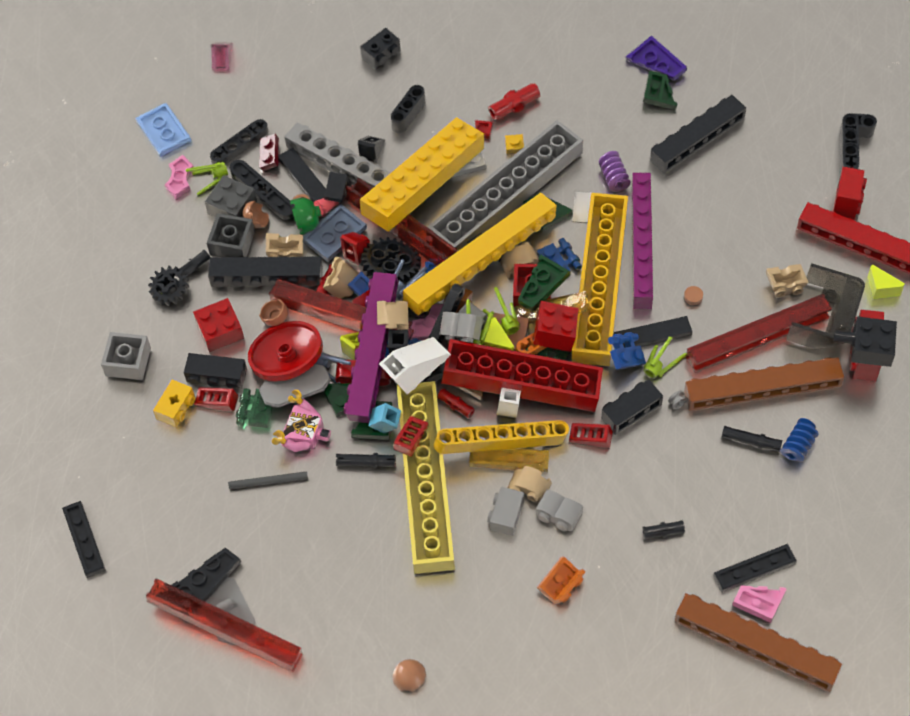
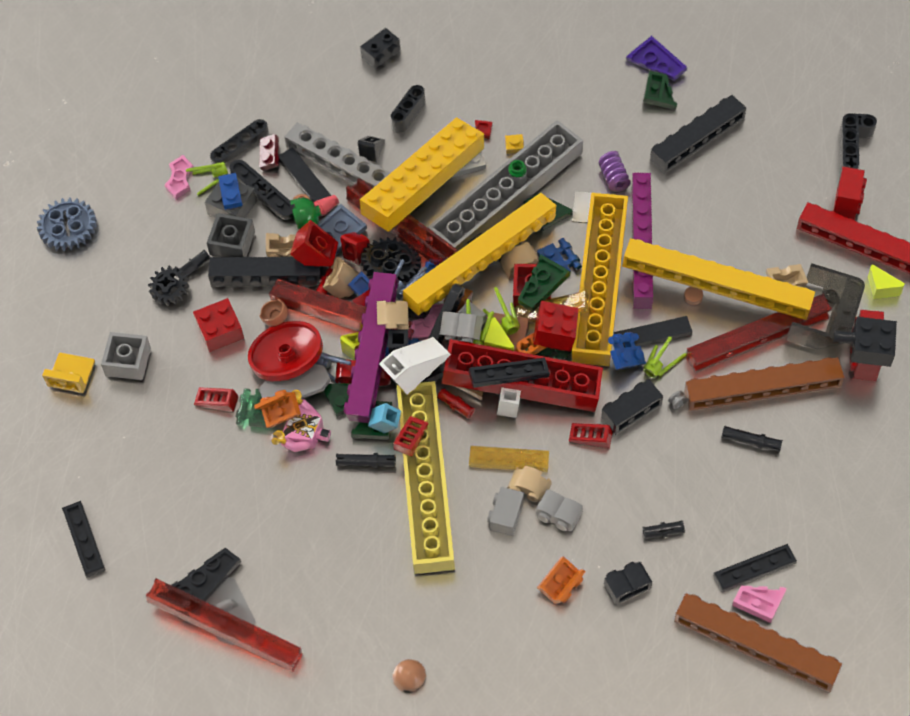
(69, 373): none -> yellow bracket
(80, 223): none -> sand blue gear
(163, 129): light blue tile -> none
(174, 403): yellow brick -> none
(215, 370): black brick -> none
(221, 56): clear pink slope -> none
(230, 191): none -> blue plate
(253, 211): nougat hair -> none
(268, 480): dark grey bar -> none
(279, 408): none -> orange bracket
(314, 246): none -> red slope
(336, 187): black slope -> none
(494, 442): yellow beam -> none
(509, 372): none -> black tile
(514, 101): red piece -> none
(517, 164): none -> green plate
(627, 582): none -> black brick
(718, 278): none -> yellow brick
(800, 440): blue piece -> none

